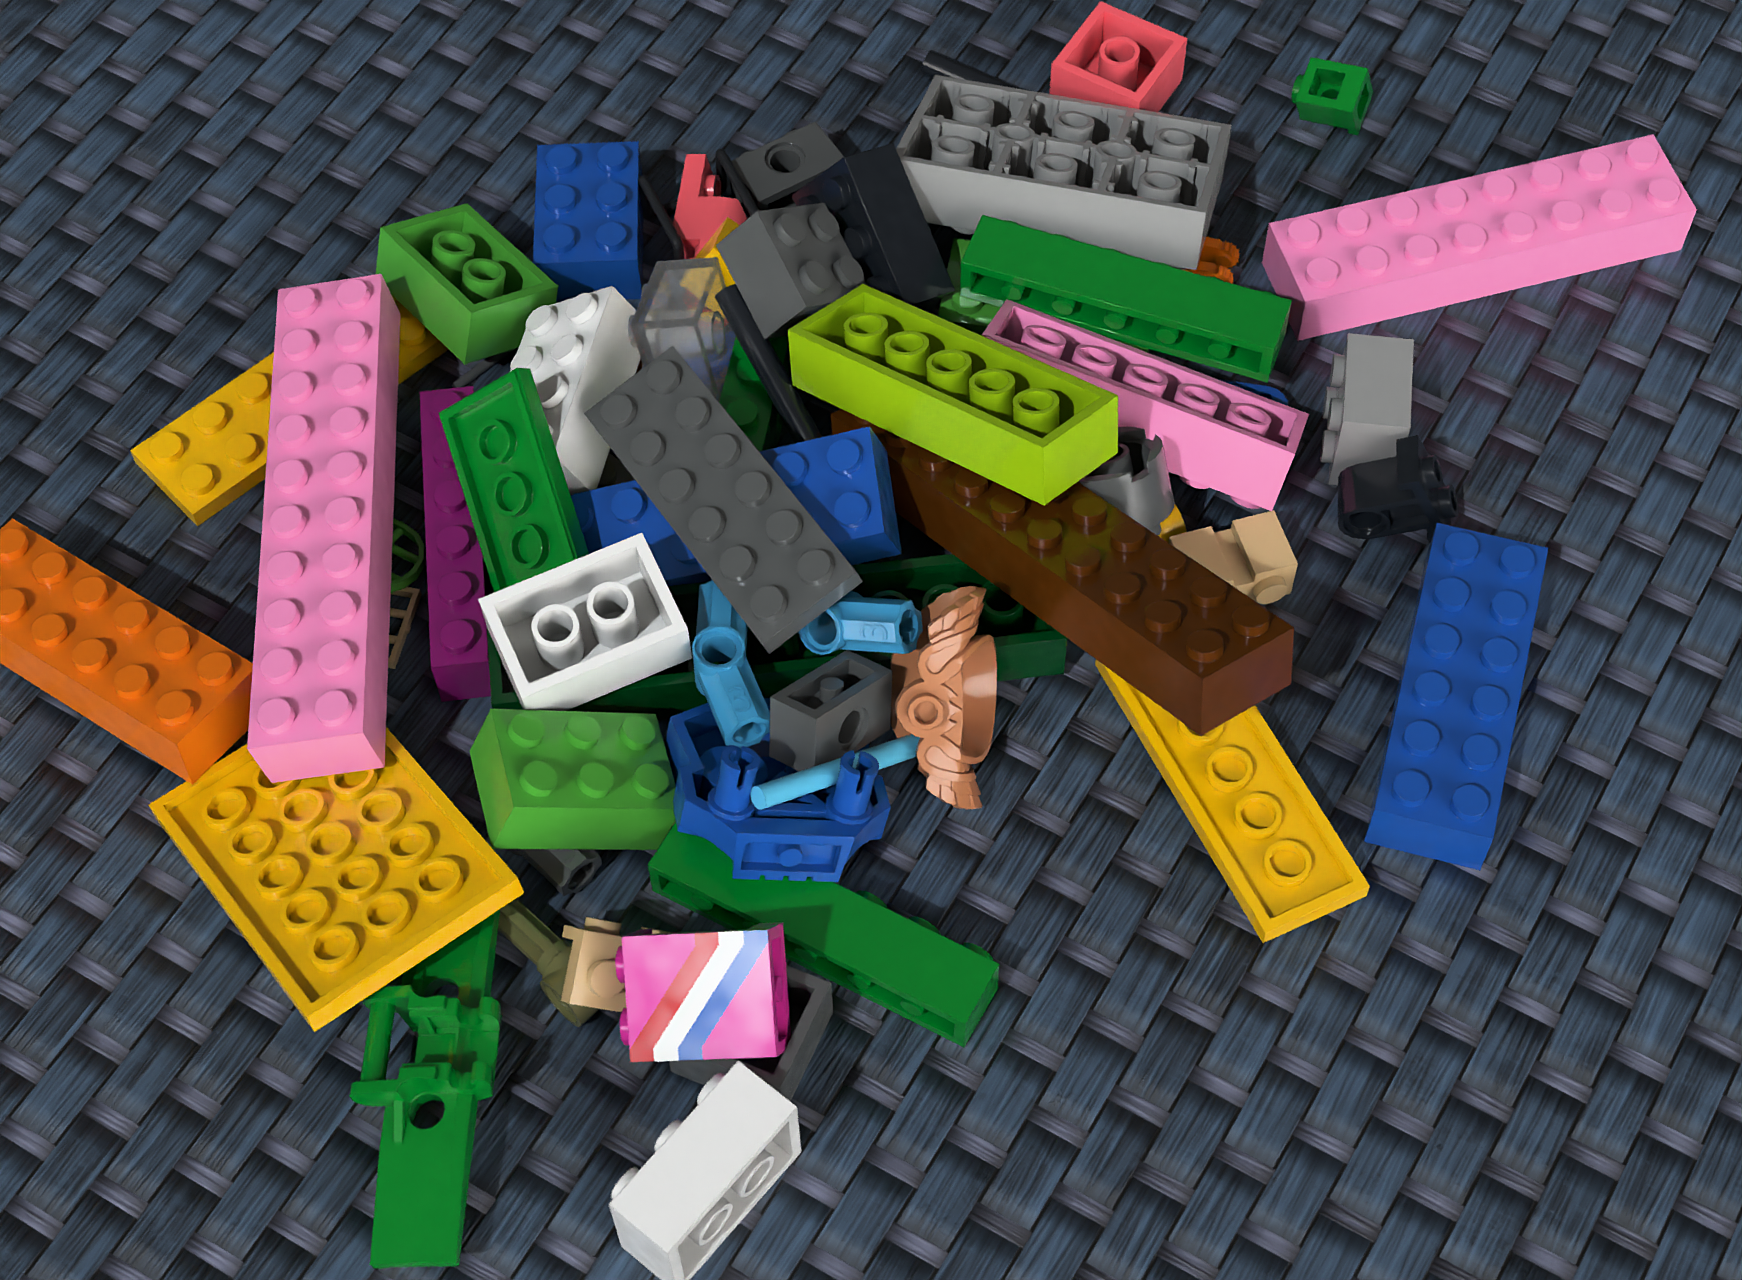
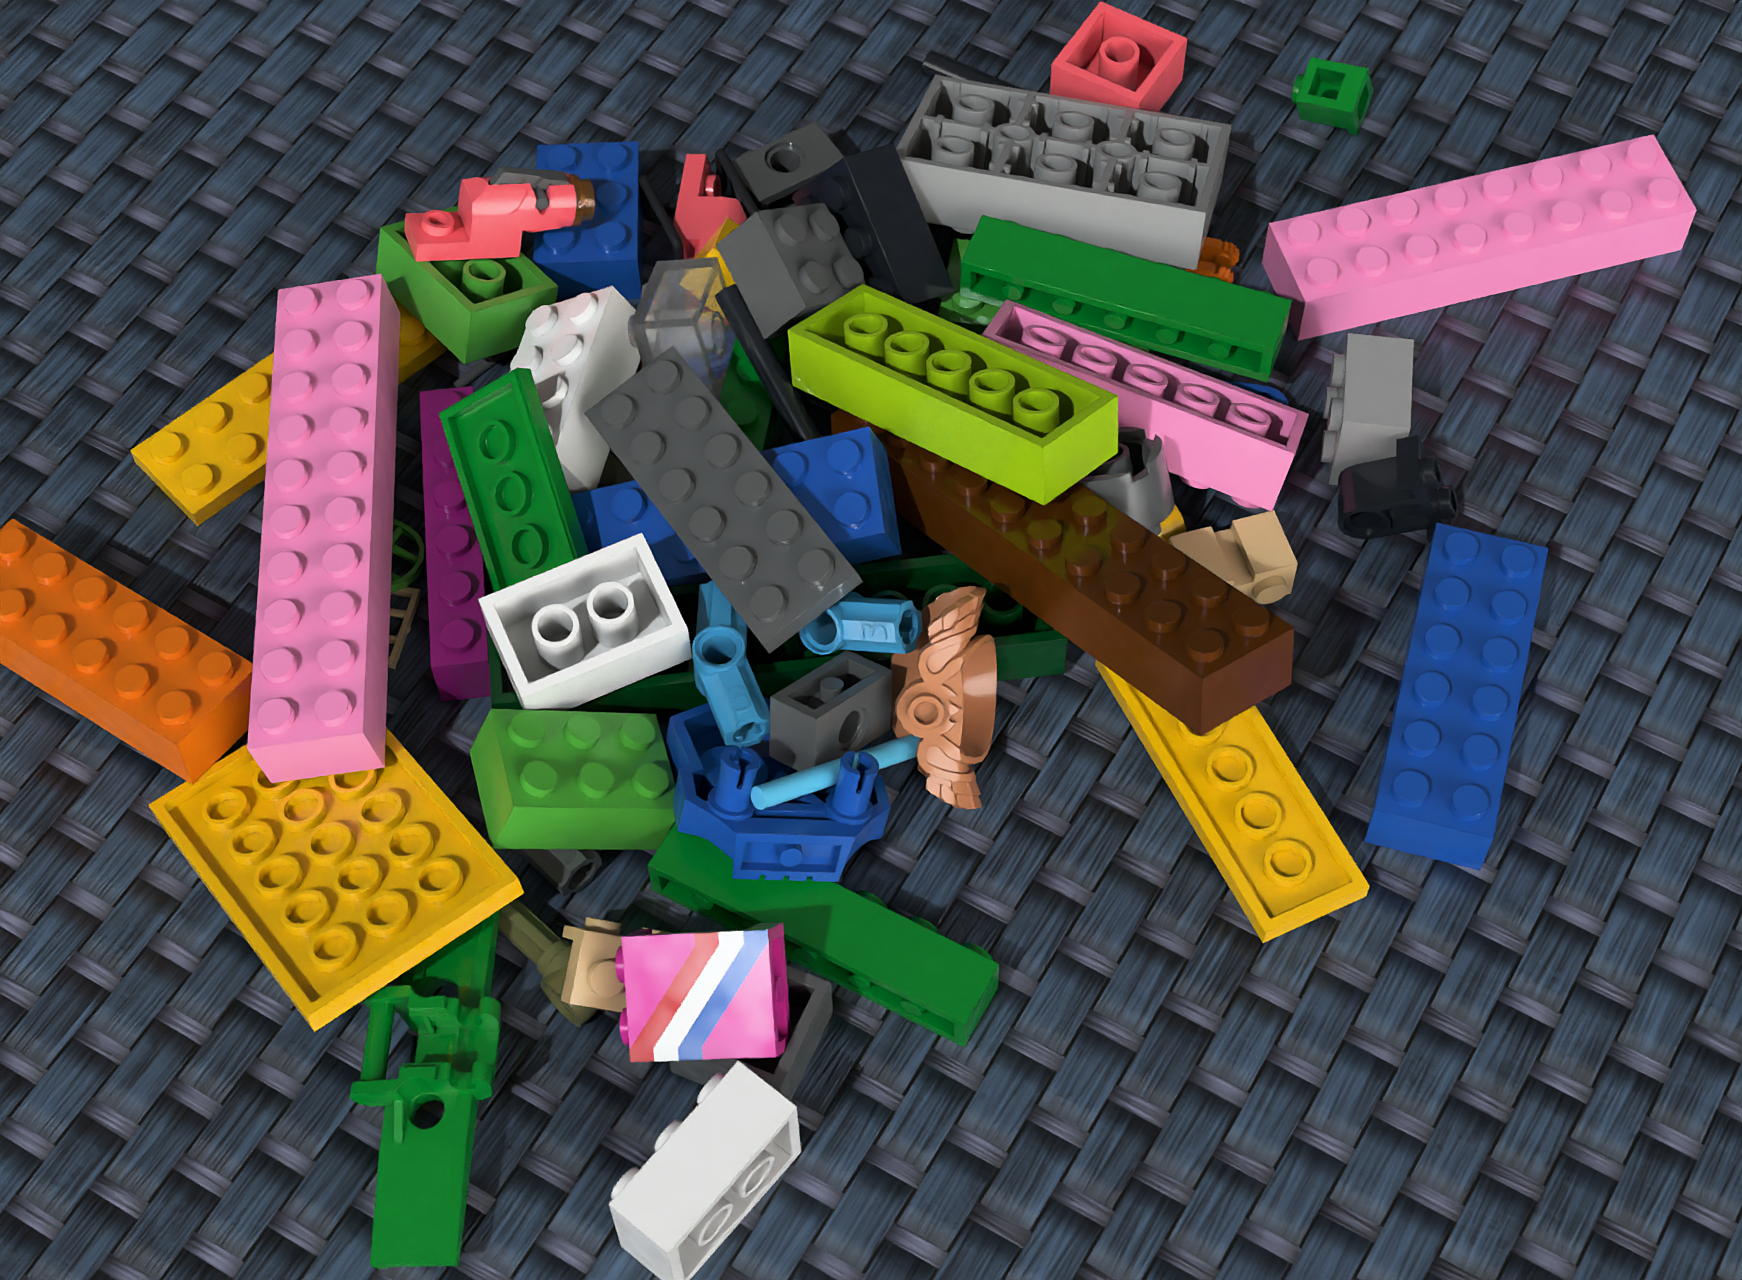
(497, 211): none -> coral plate

